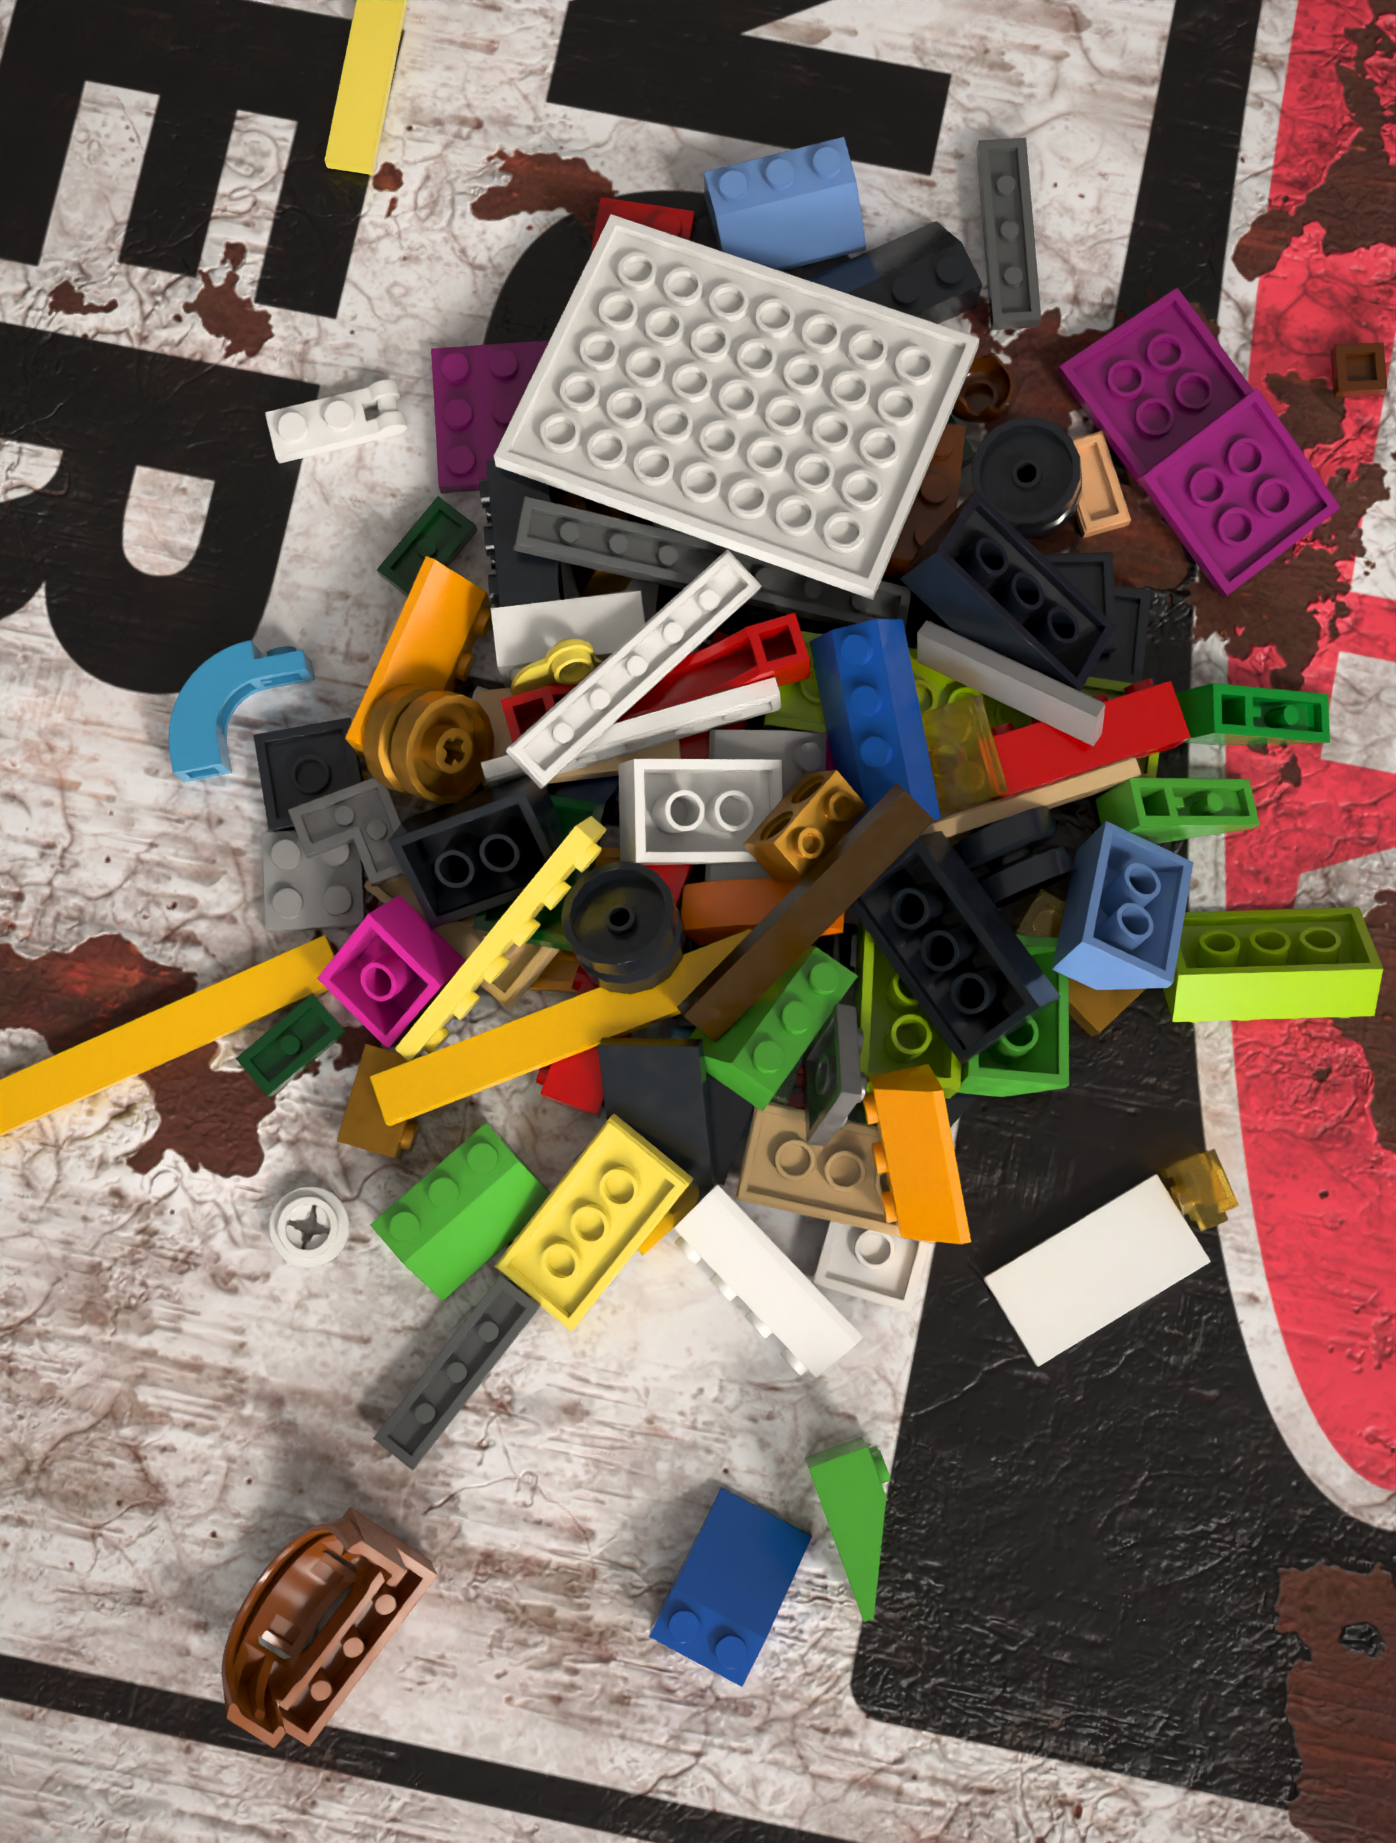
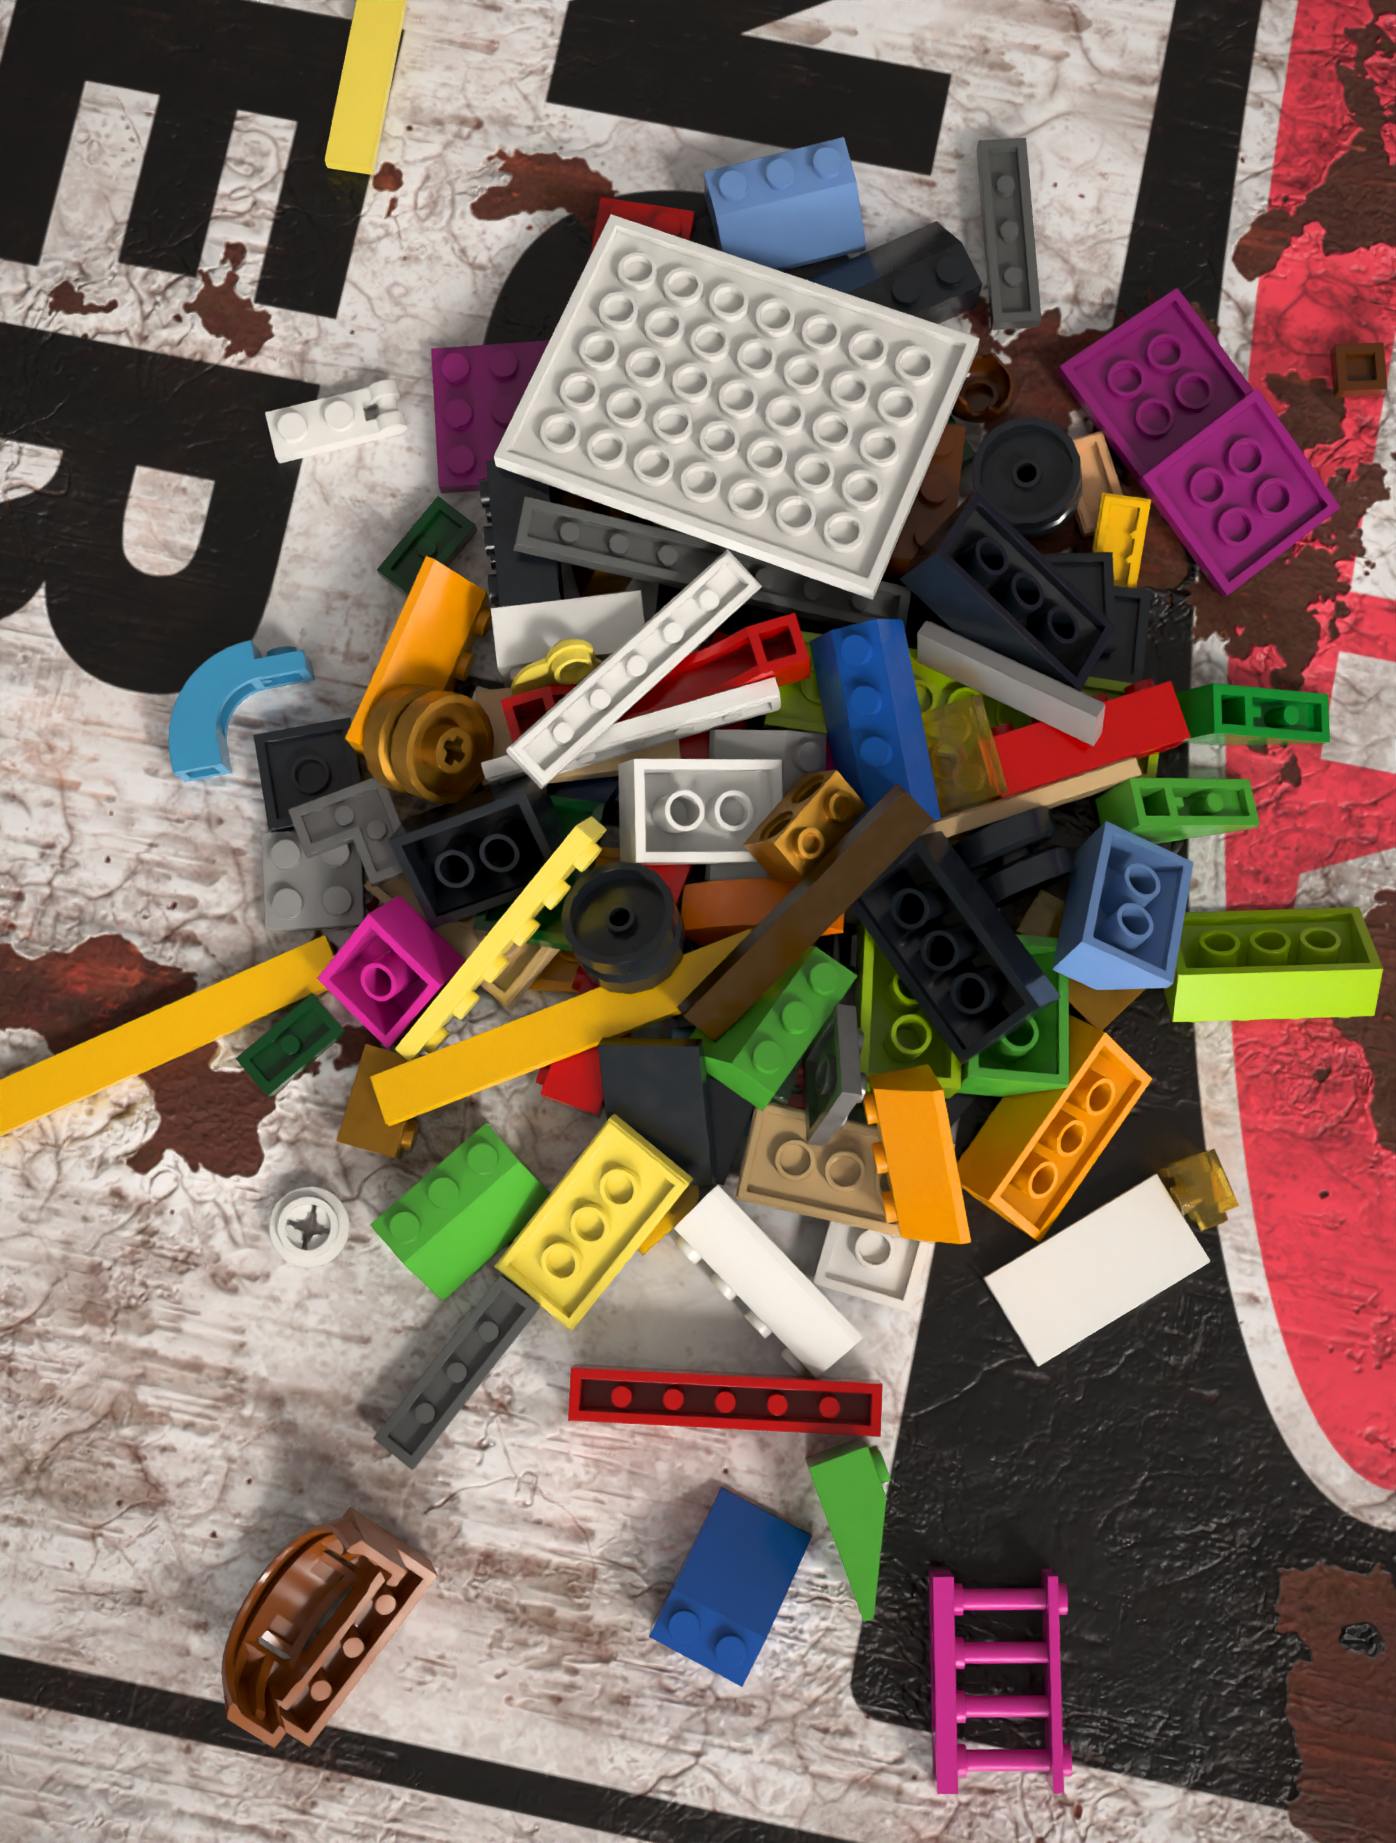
(725, 1400): none -> red brick
(953, 1707): none -> dark pink fence
(1047, 1141): none -> light orange slope
(1122, 530): none -> yellow plate

